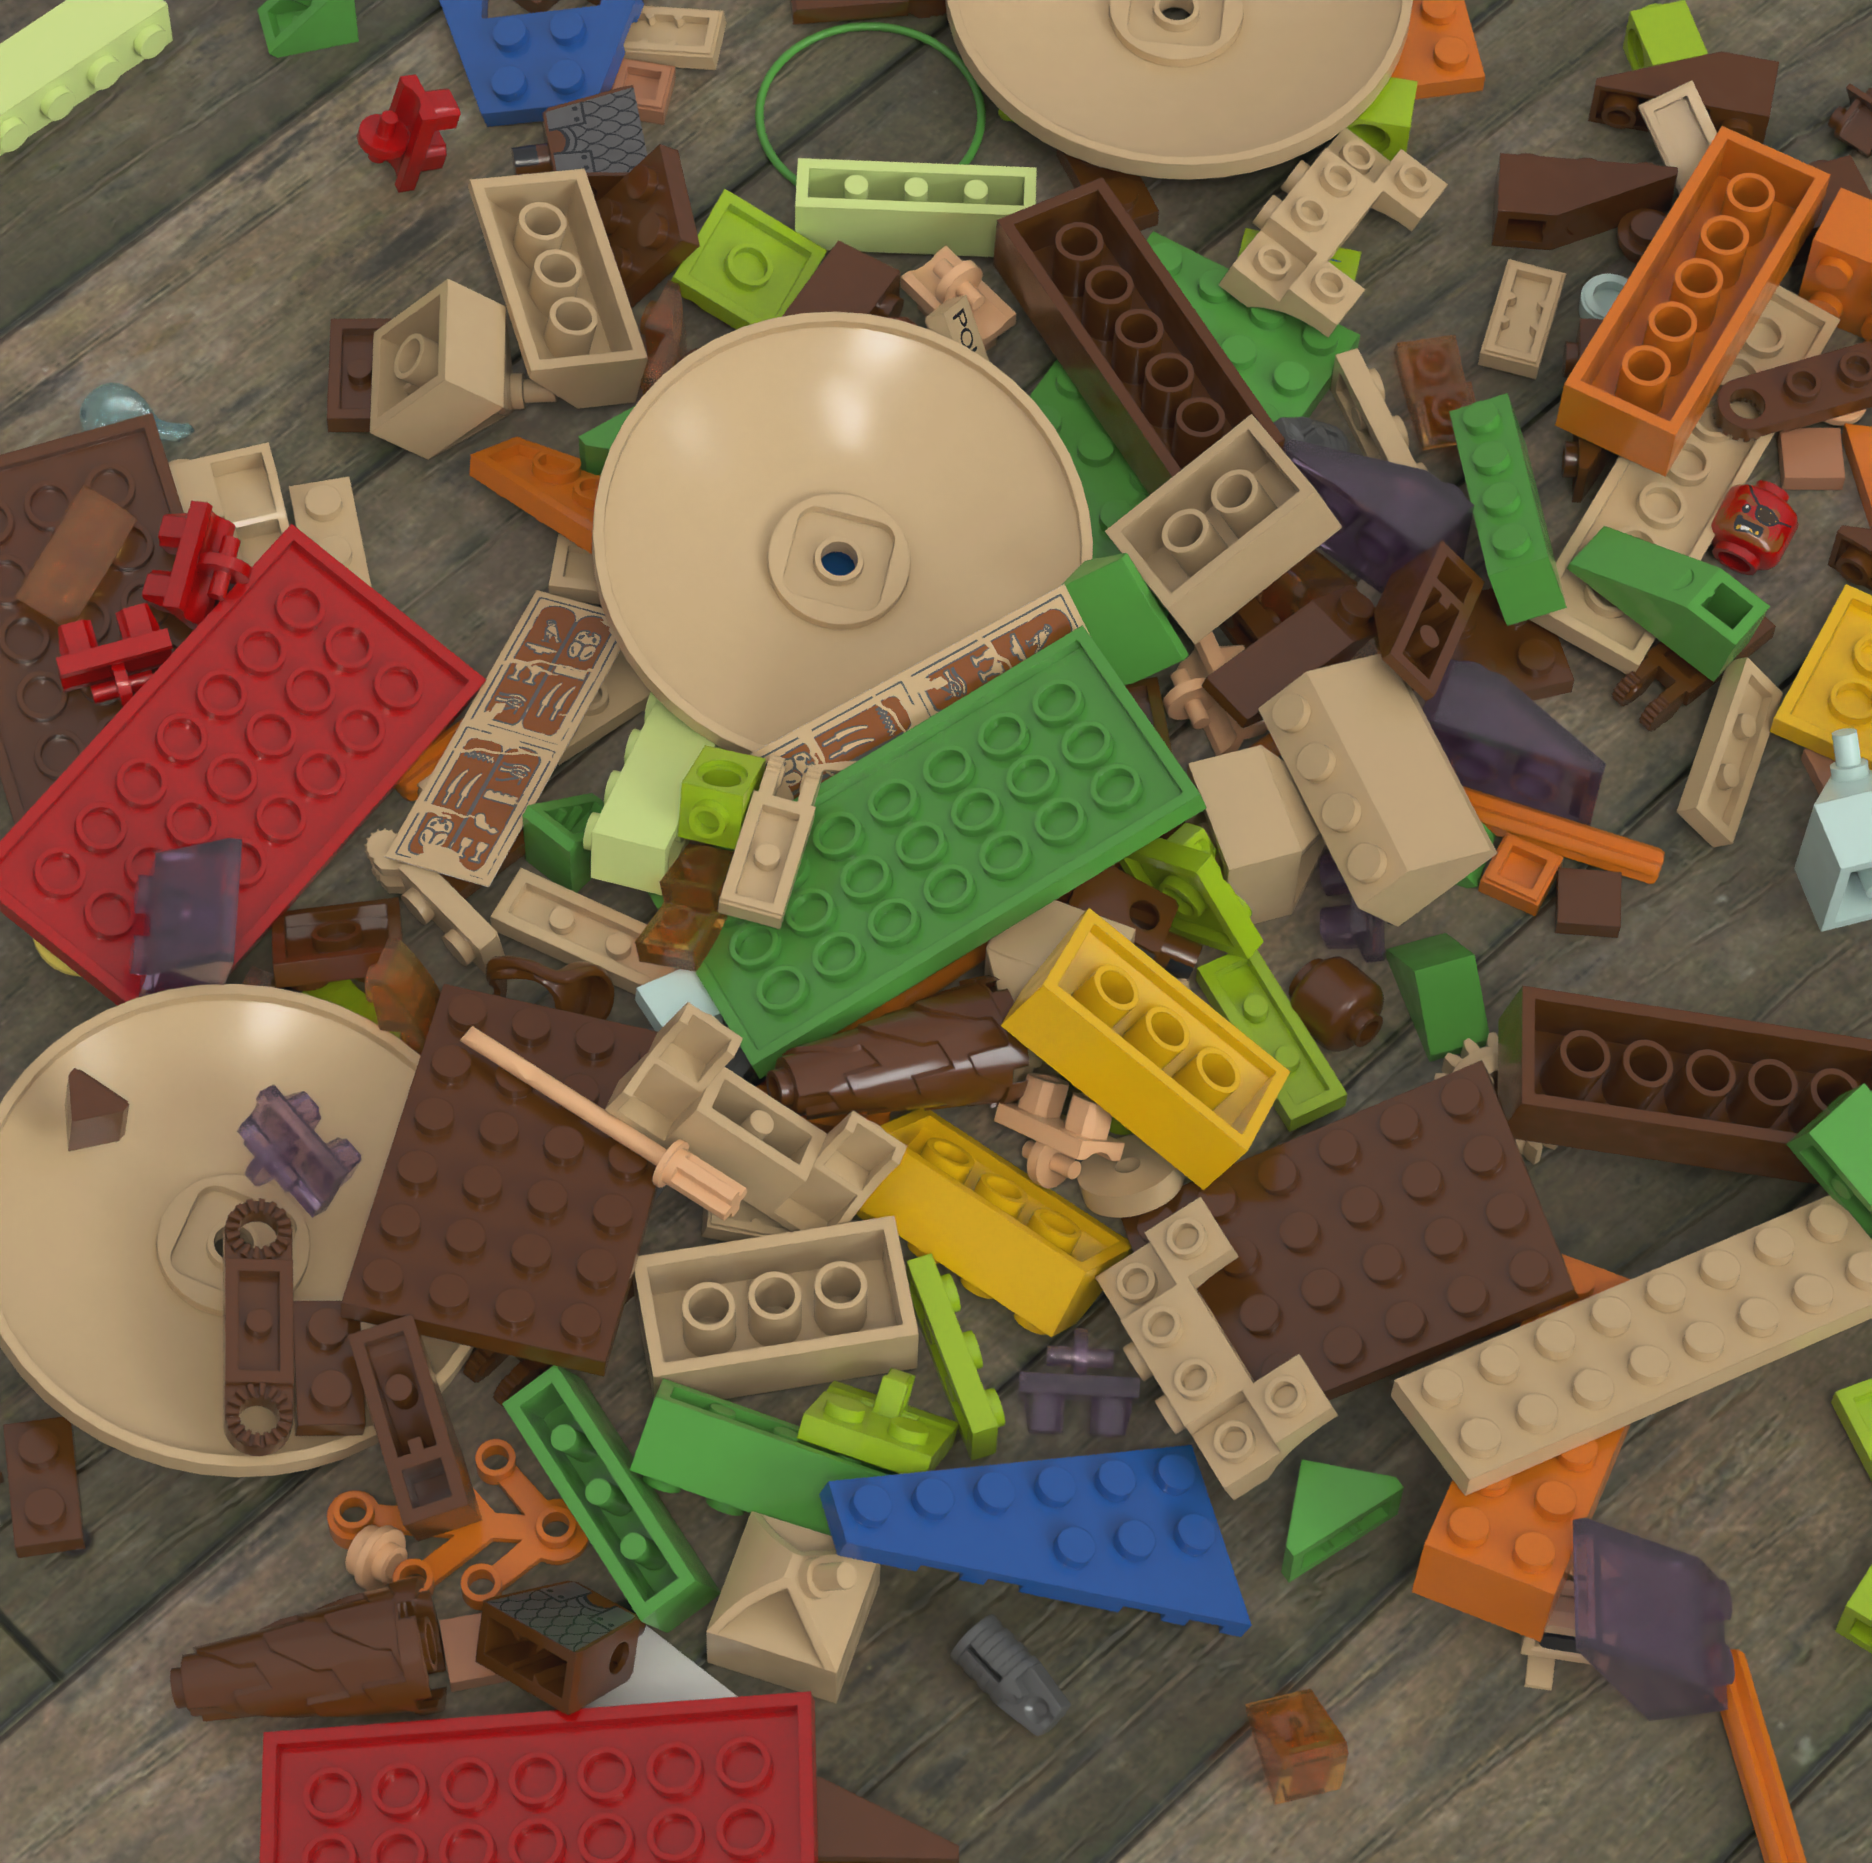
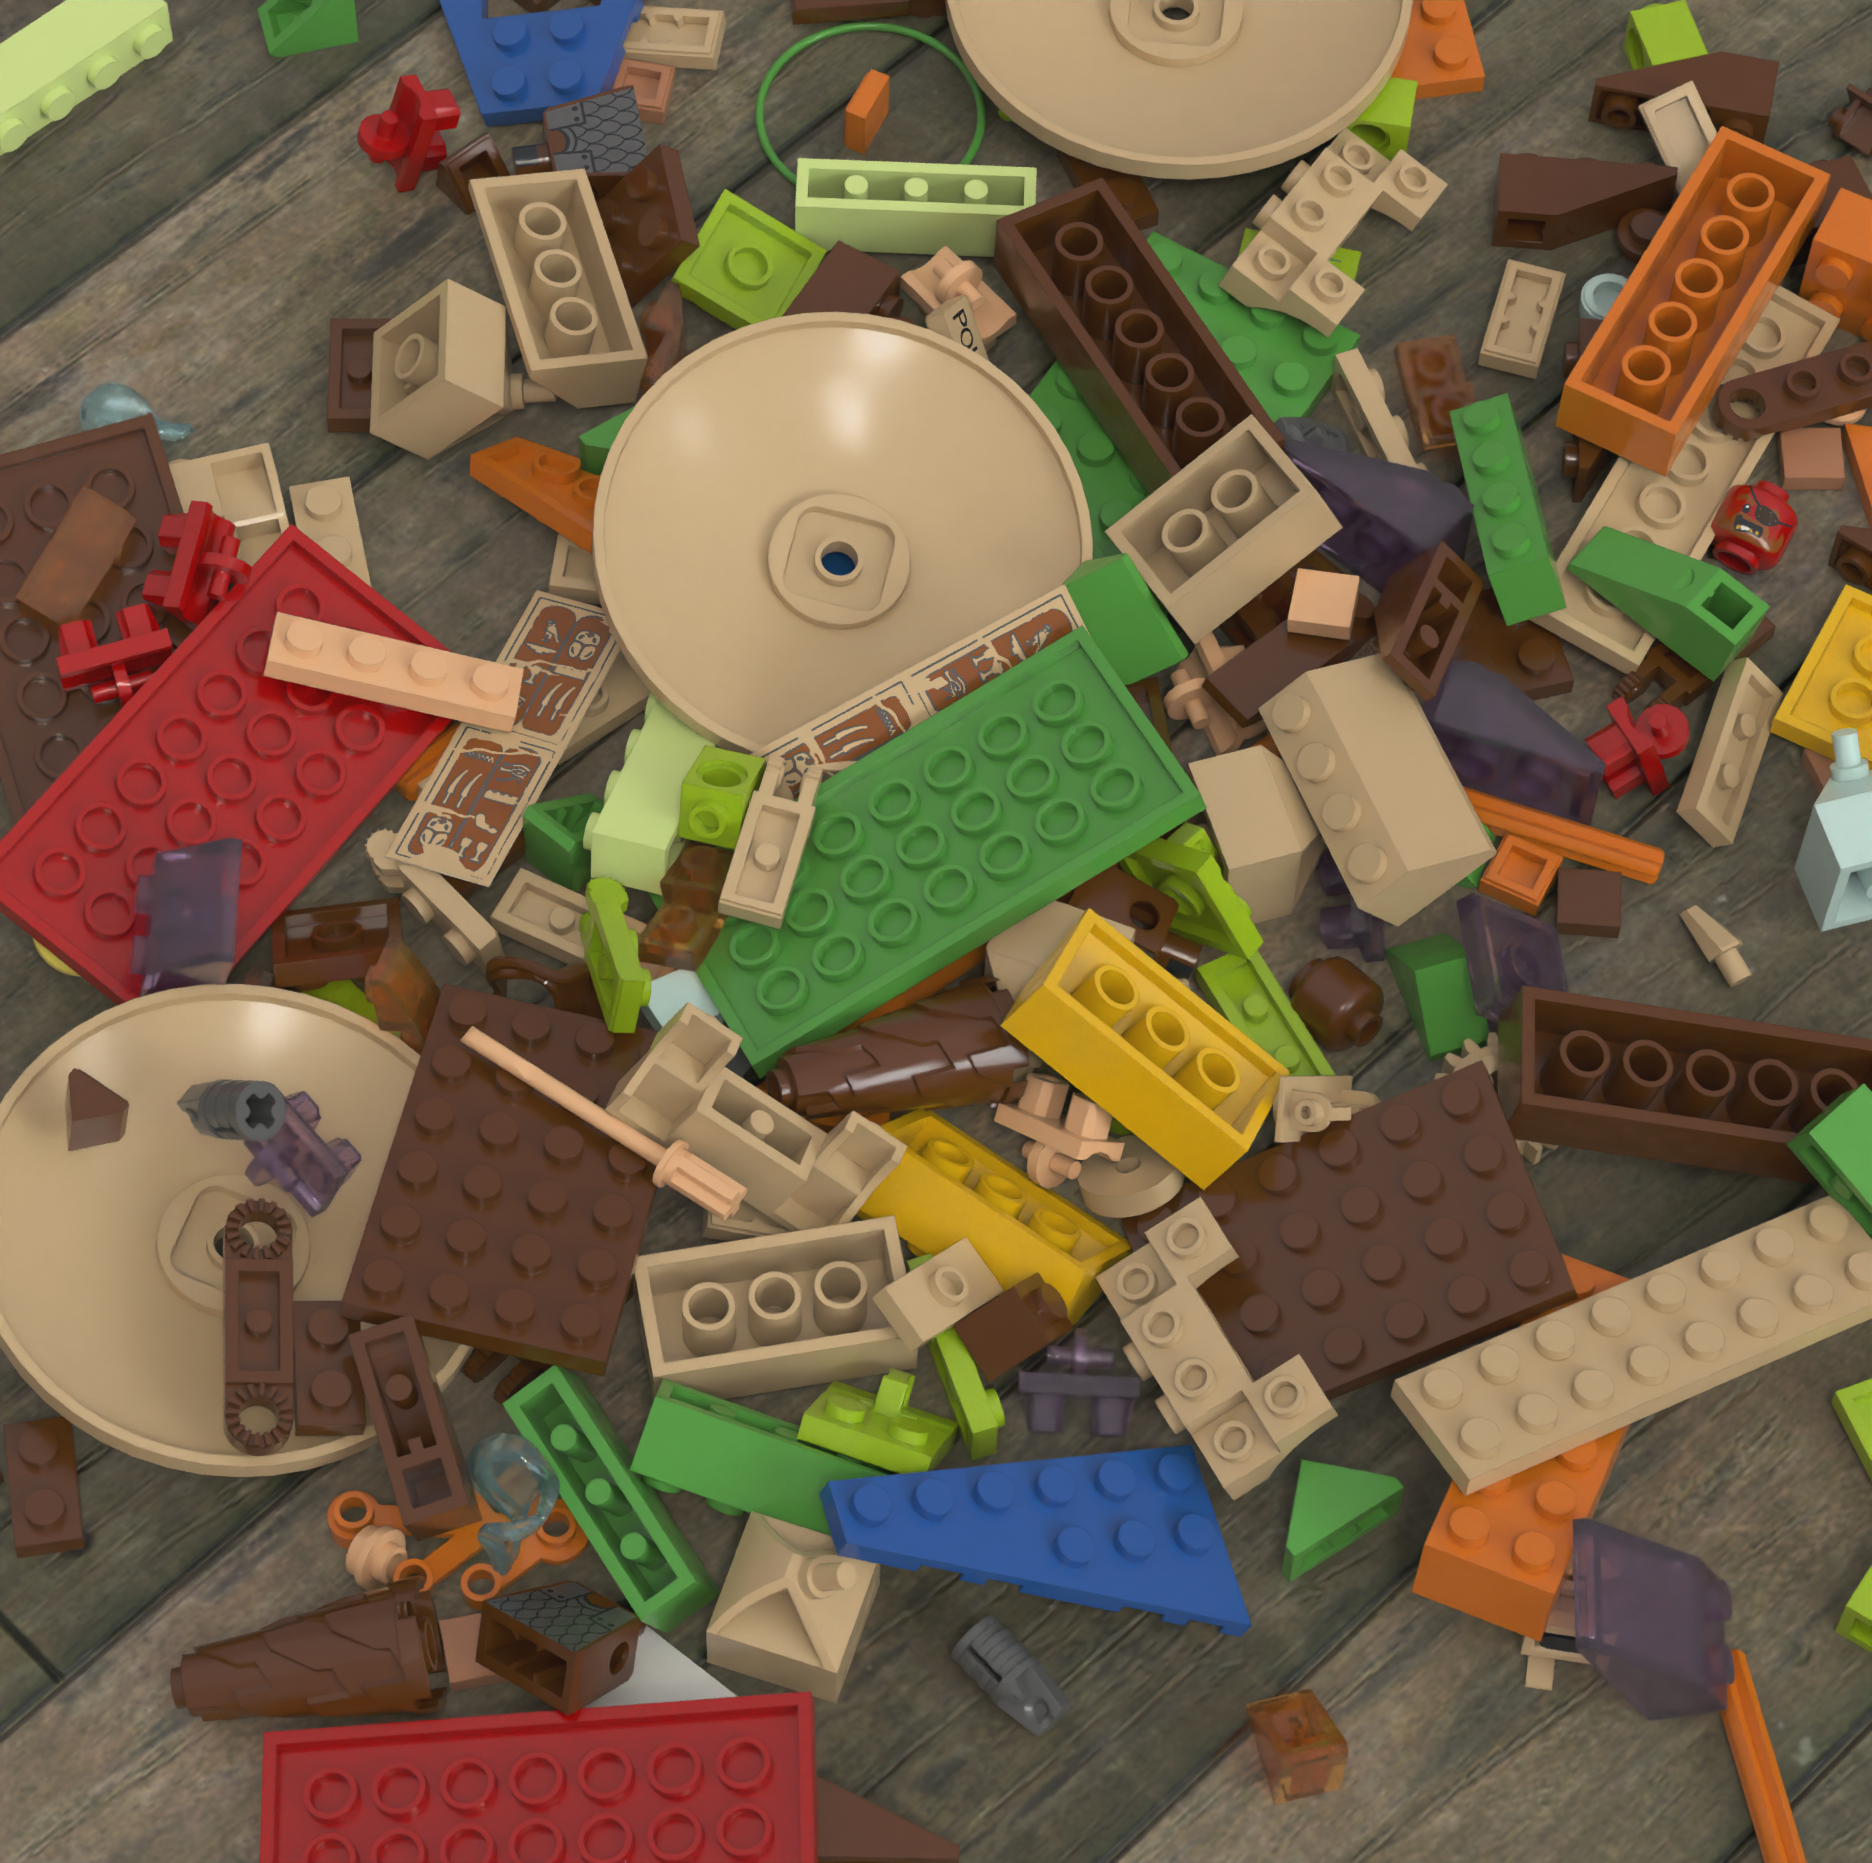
(235, 1109): none -> dark grey hinge
(393, 672): none -> light nougat plate
(472, 161): none -> reddish brown slope
(509, 1477): none -> clear light blue piece
(613, 955): none -> lime hinge
(866, 111): none -> orange tile
(938, 1294): none -> tan plate
(1014, 1326): none -> reddish brown brick
(1314, 1102): none -> tan hinge
(1323, 604): none -> light nougat tile
(1507, 952): none -> tile
(1635, 749): none -> red hips
(1717, 944): none -> tan bar

